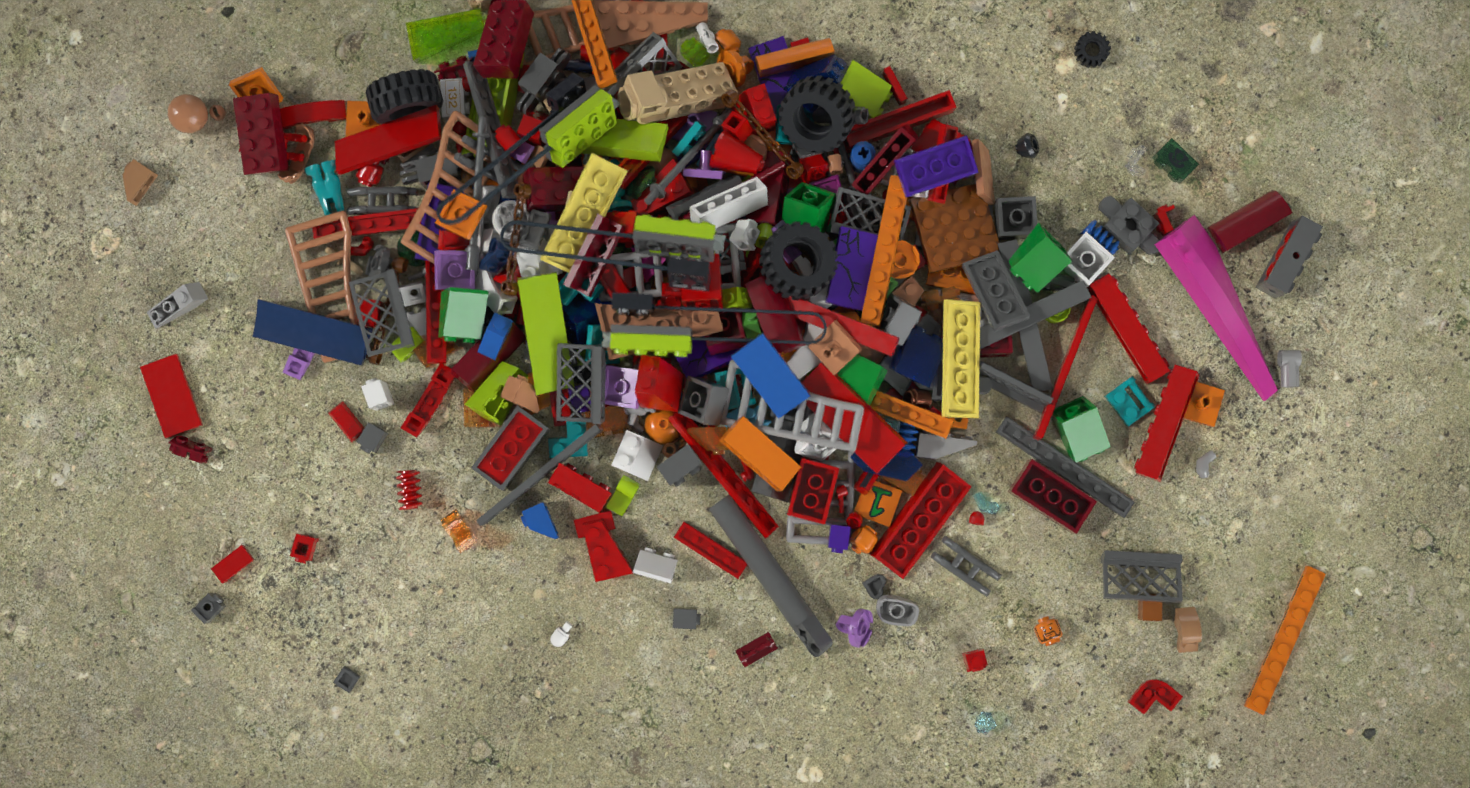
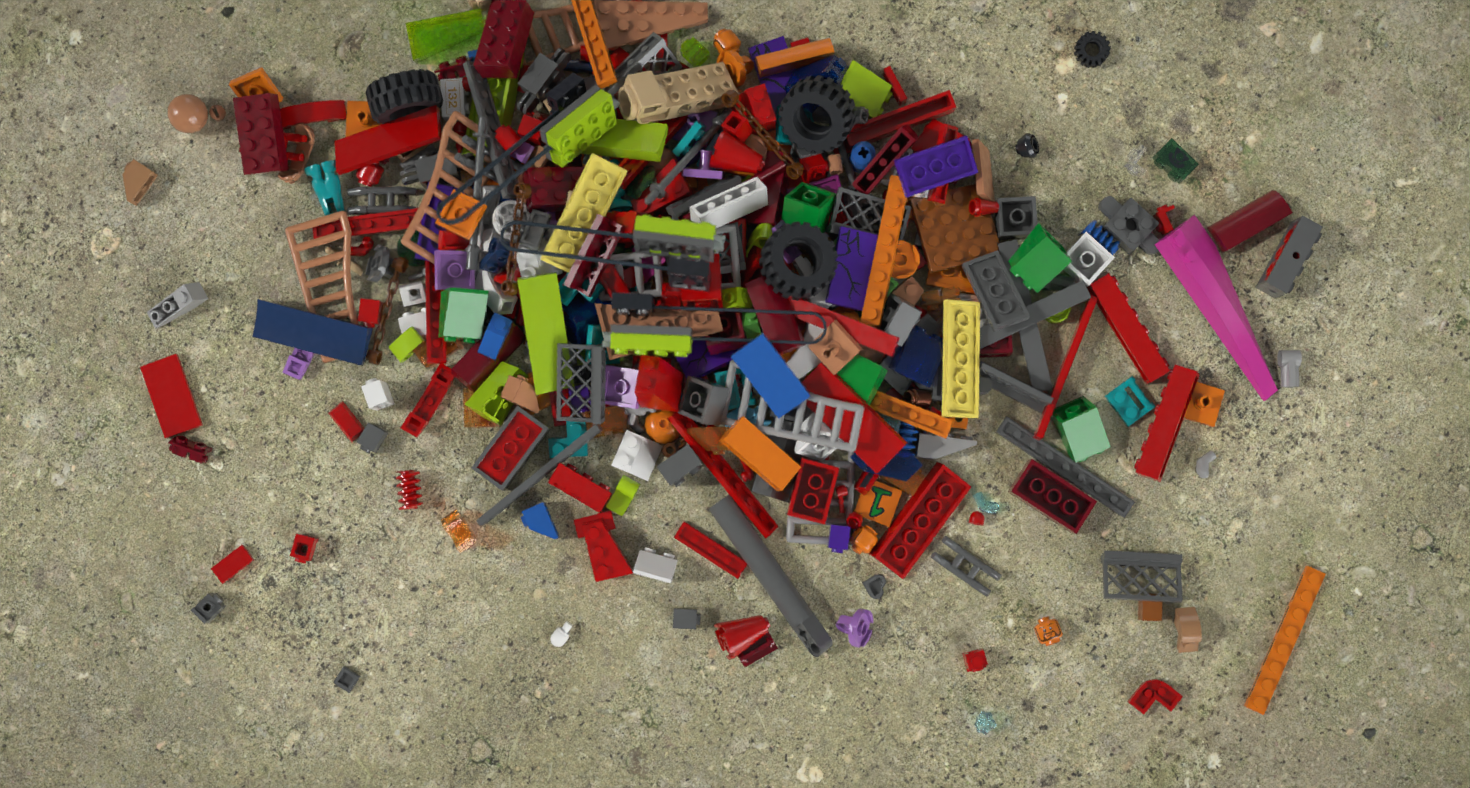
(397, 306): dark grey fence -> none
(707, 37): white pin -> none
(740, 634): none -> red cone
(745, 235): white brick -> none
(897, 610): light grey piece -> none
(982, 207): none -> red cone

